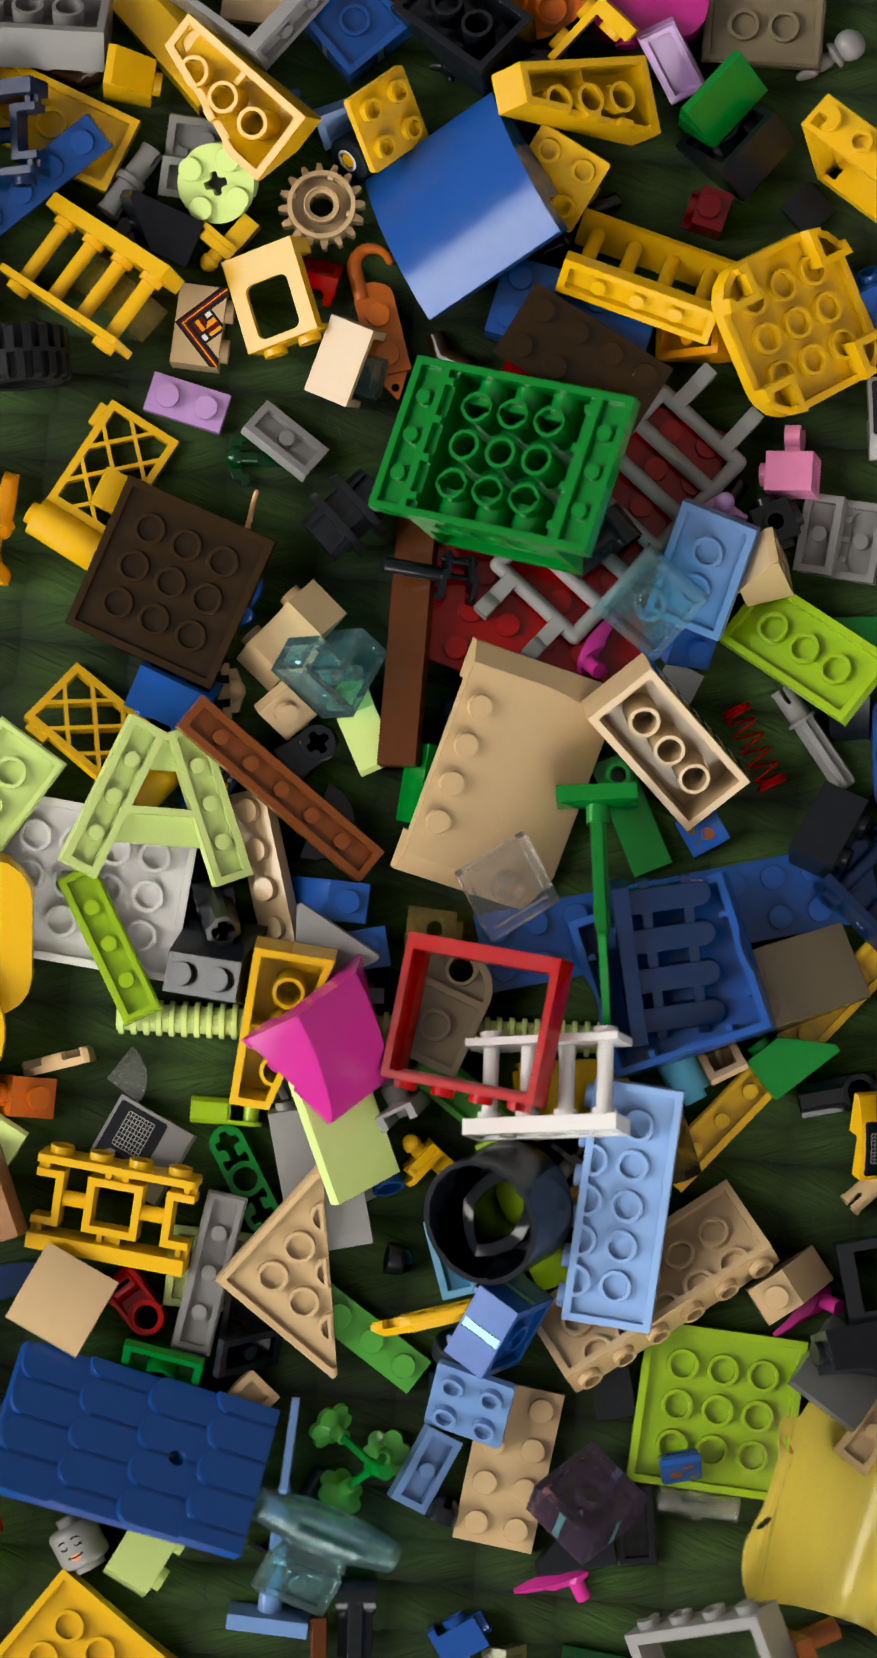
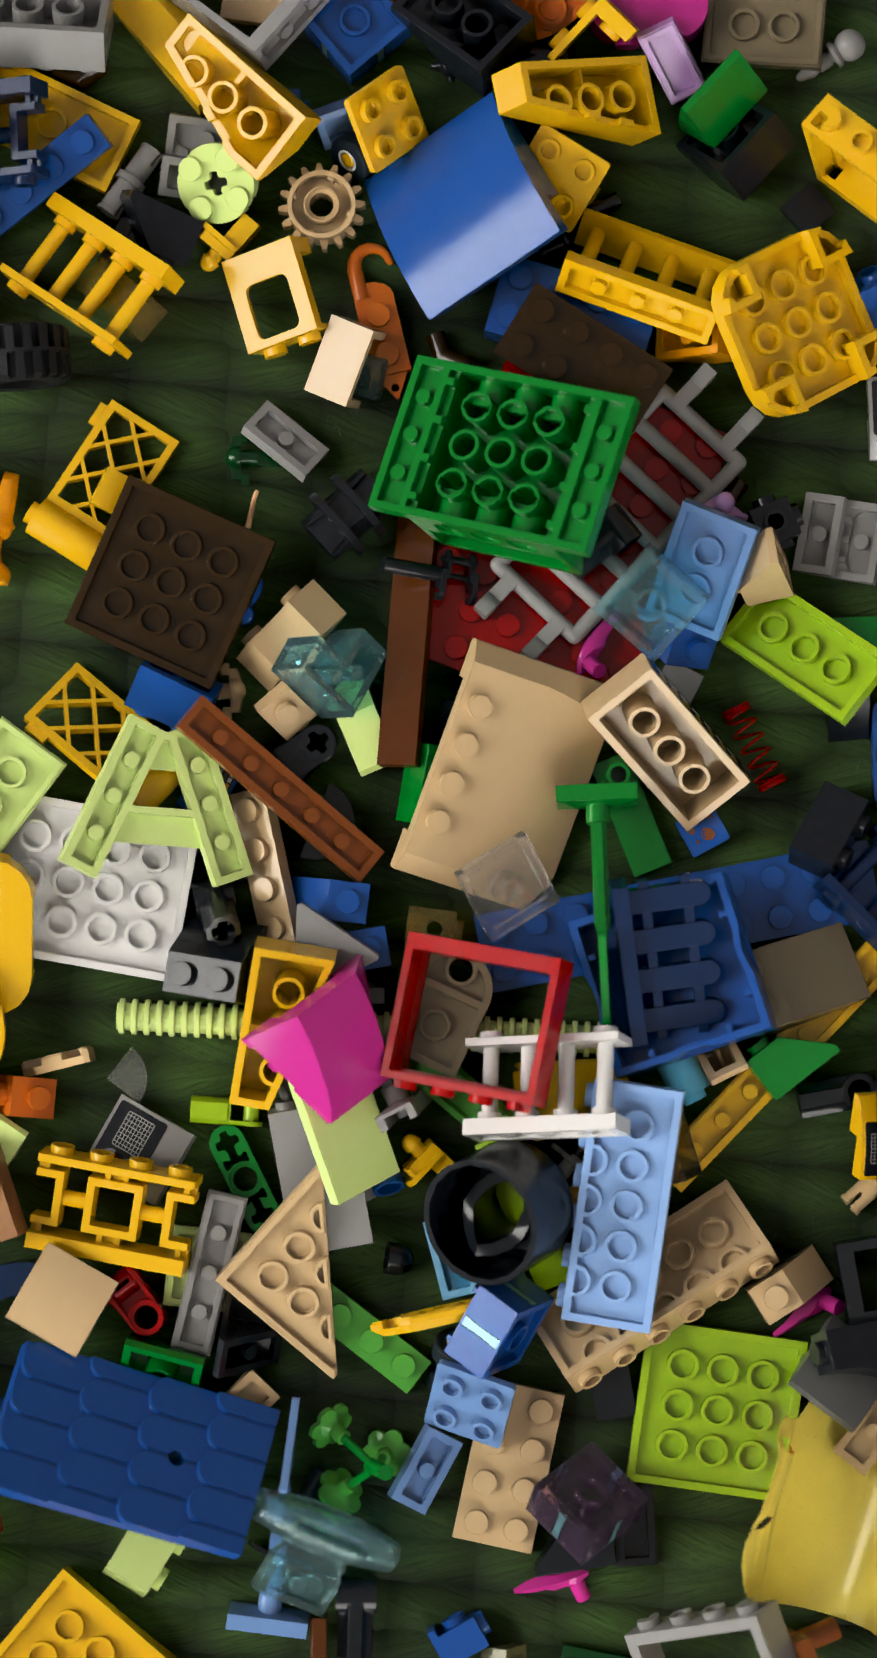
(79, 1544): light grey head -> none
(110, 946): lime tile -> none
(130, 77): yellow slope -> none
(187, 403): lavender plate -> none
(201, 328): tan brick -> none
(324, 277): red tile -> none
(443, 1514): black hinge -> none
(680, 1466): blue slope -> none
(698, 1504): clear pin -> none
(707, 212): dark red brick -> none
(791, 471): bright pink brick -> none
(813, 737): light grey axle -> none

